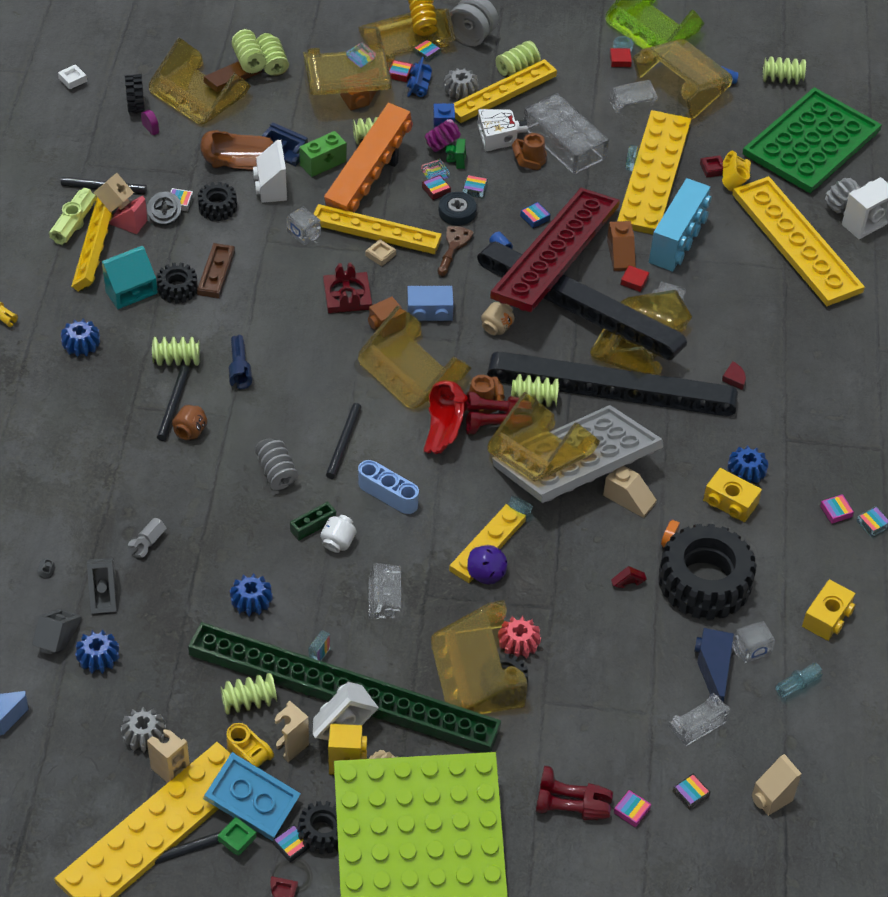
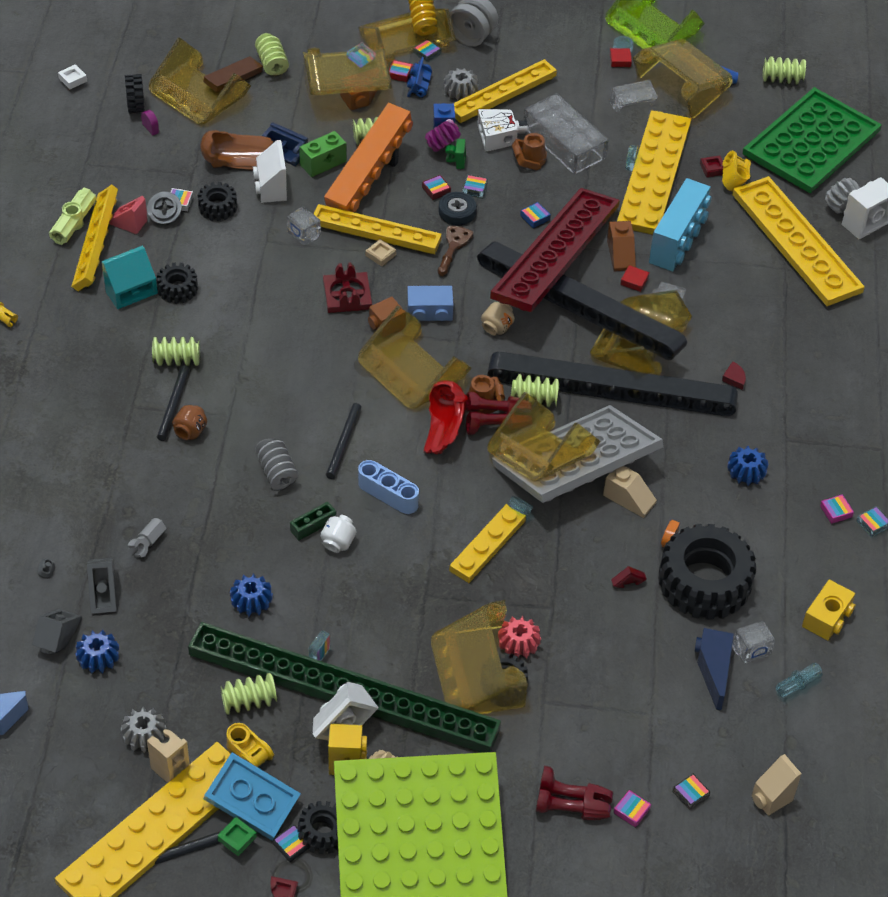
(80, 337): blue gear -> none
(87, 183): black bar -> none
(114, 193): tan brick -> none
(216, 270): reddish brown tile -> none
(239, 369): dark blue piece -> none
(248, 51): yellowish green piece -> none
(295, 731): tan hinge -> none
(384, 590): clear hinge -> none
(434, 169): clear light blue tile -> none
(494, 563): dark purple helmet -> none
(499, 237): blue hinge -> none
(517, 58): yellowish green piece -> none
(700, 720): clear hinge -> none
(732, 495): yellow brick -> none

